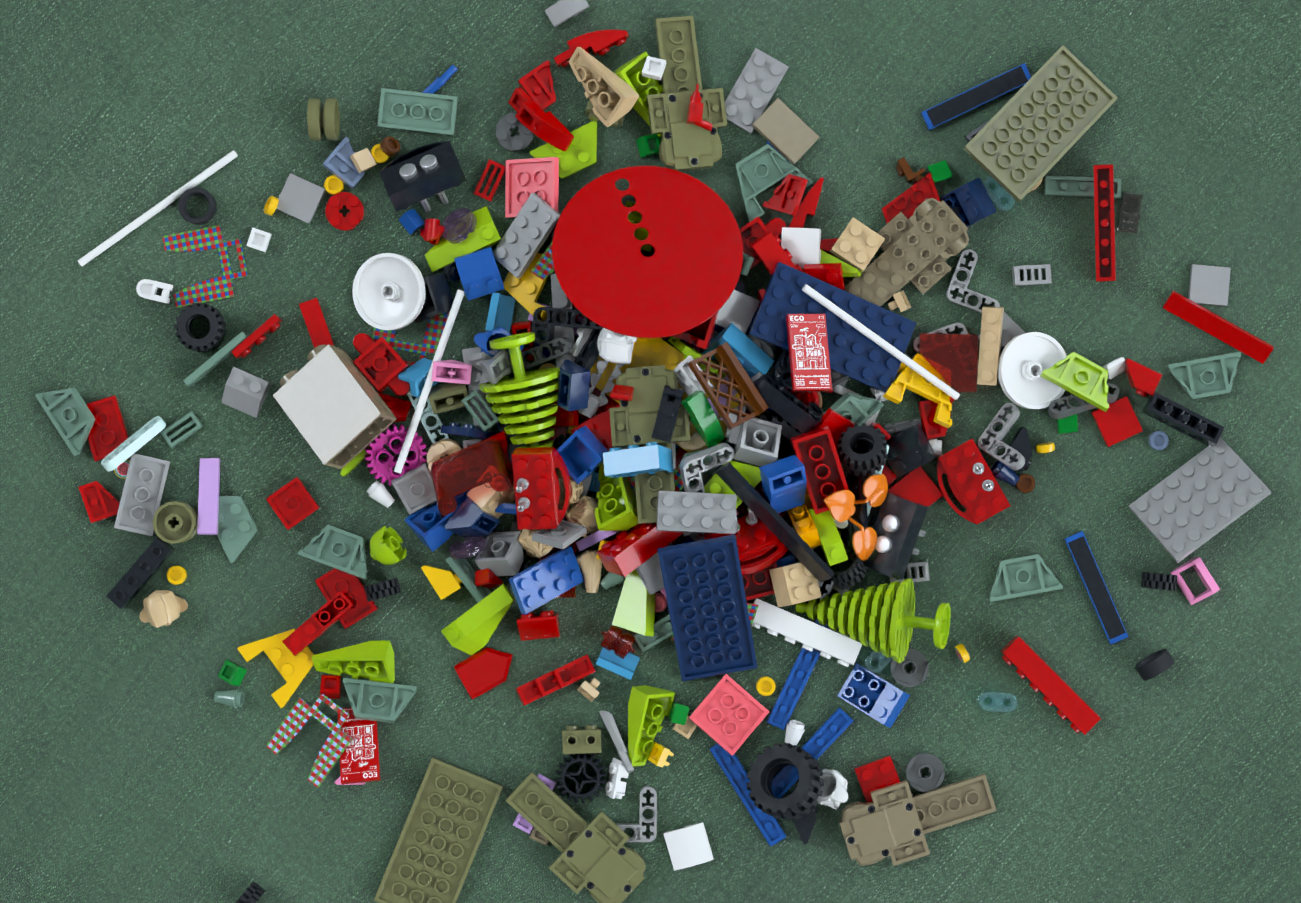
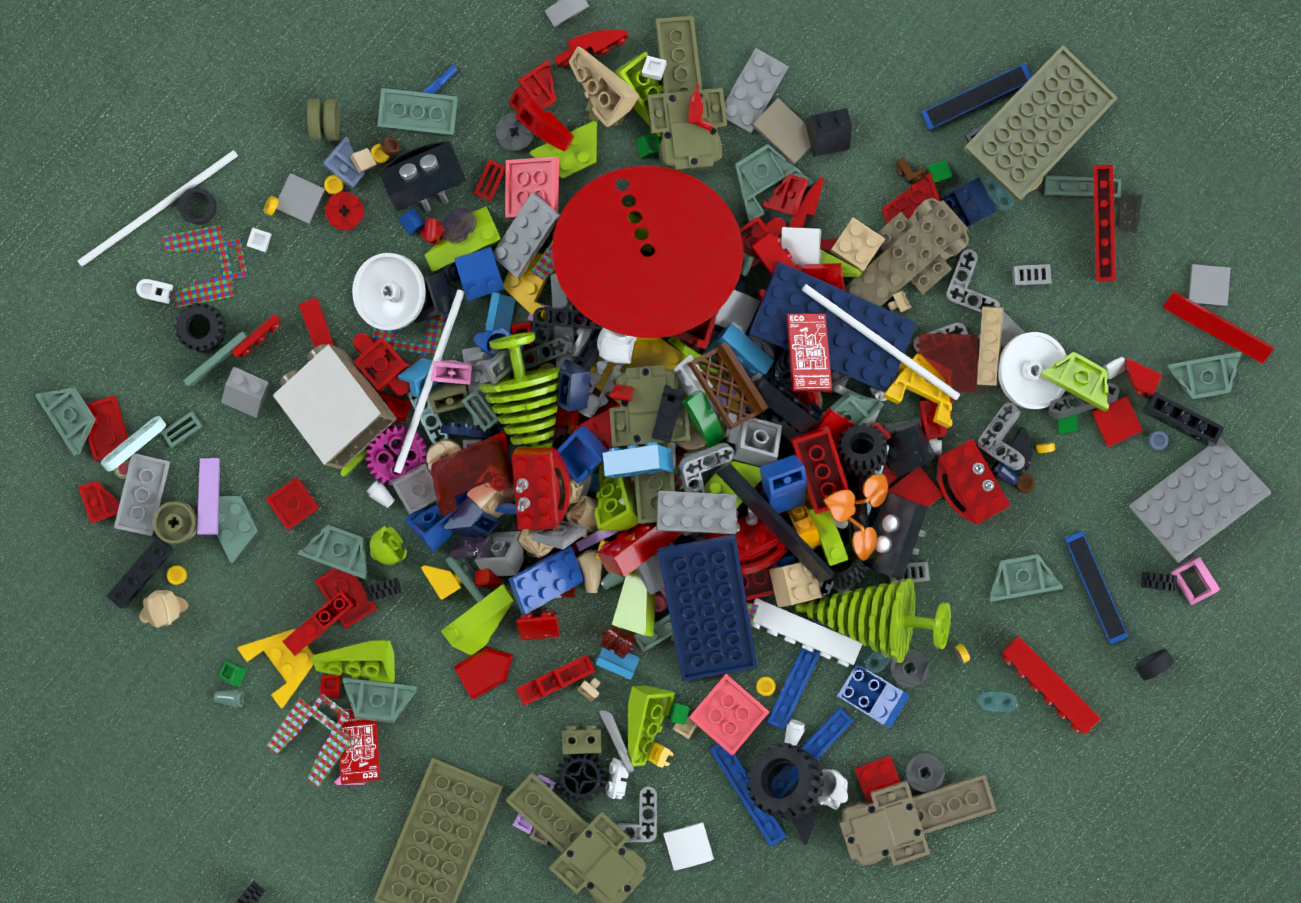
(829, 132): none -> black slope

